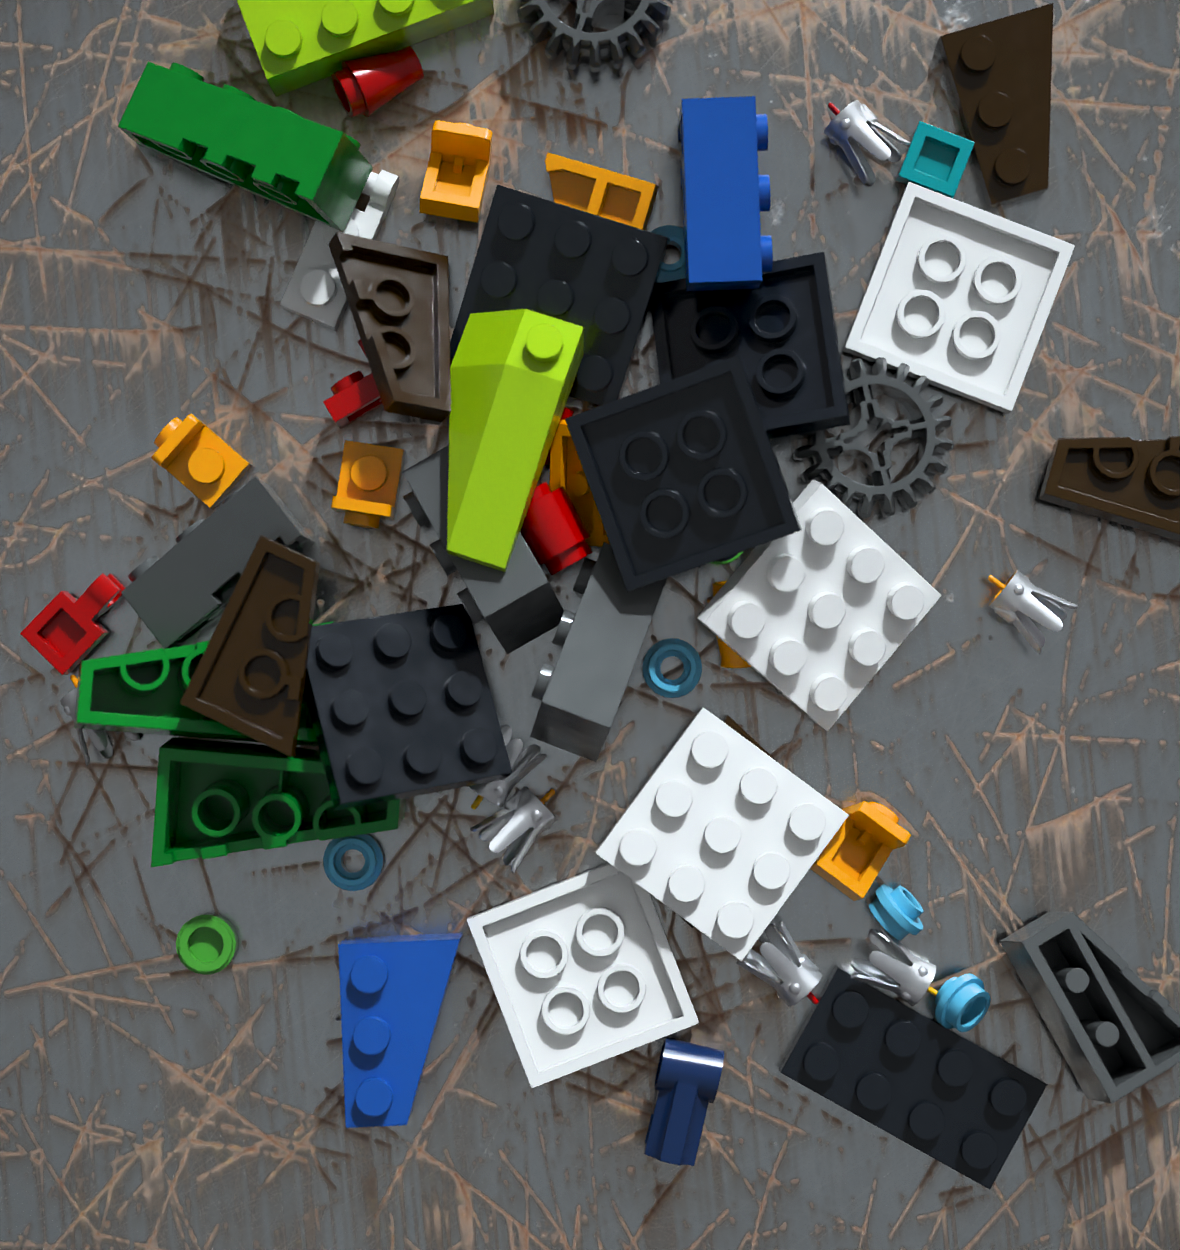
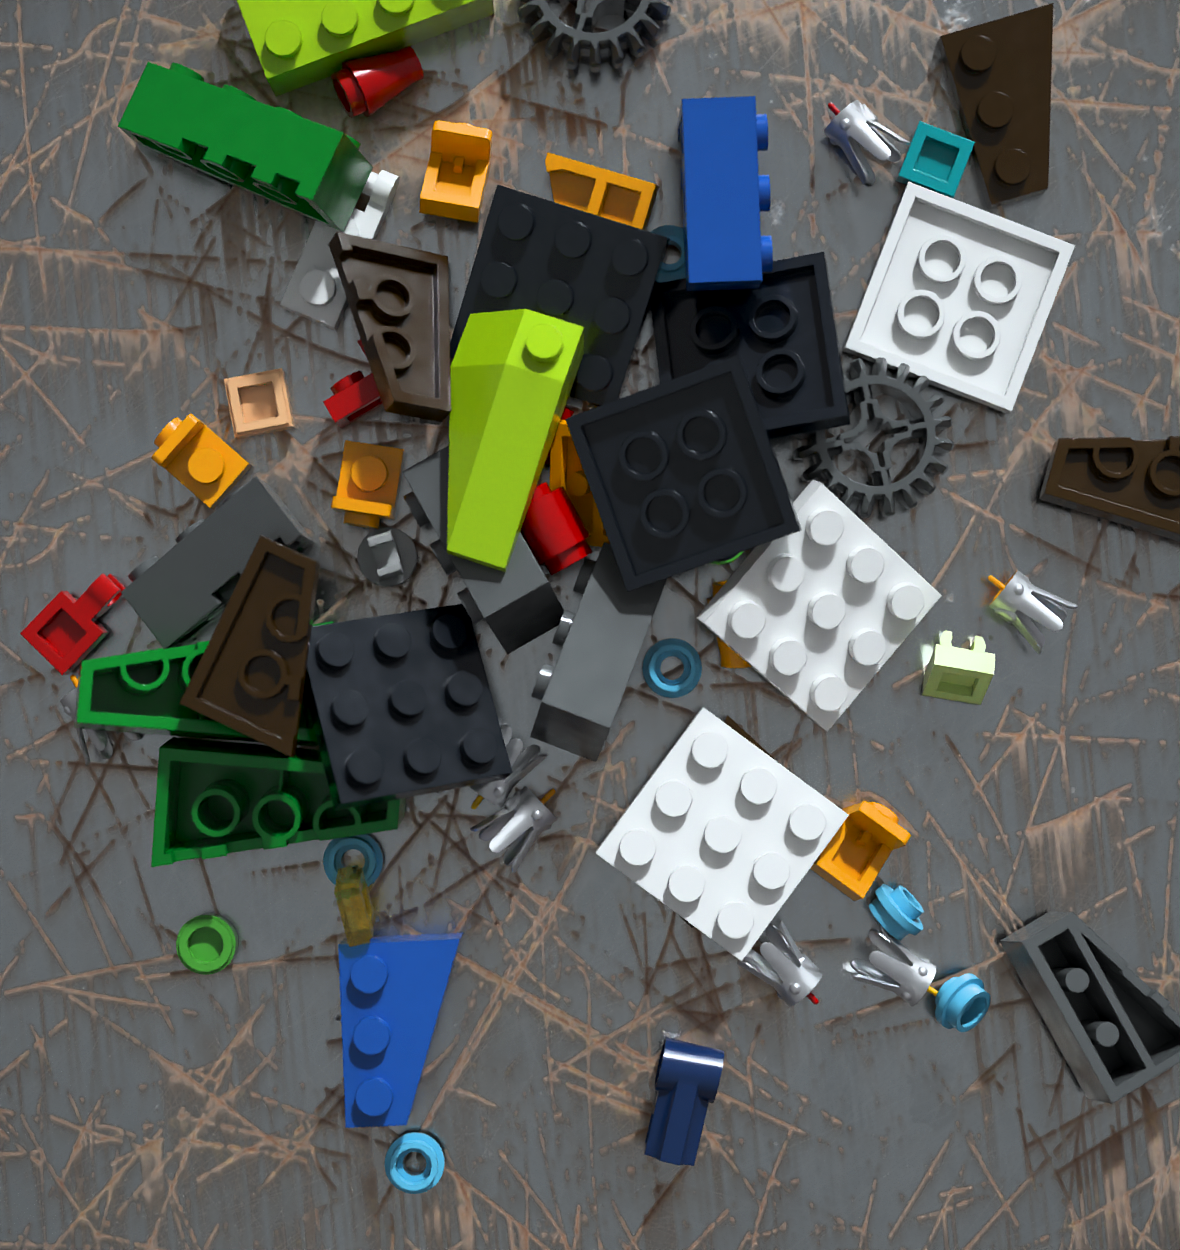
(259, 403): none -> light nougat tile
(354, 905): none -> clear yellow tile
(387, 557): none -> light grey plate
(410, 1181): none -> medium azure plate
(581, 972): white plate -> none
(912, 1077): black plate -> none
(959, 672): none -> yellowish green tile

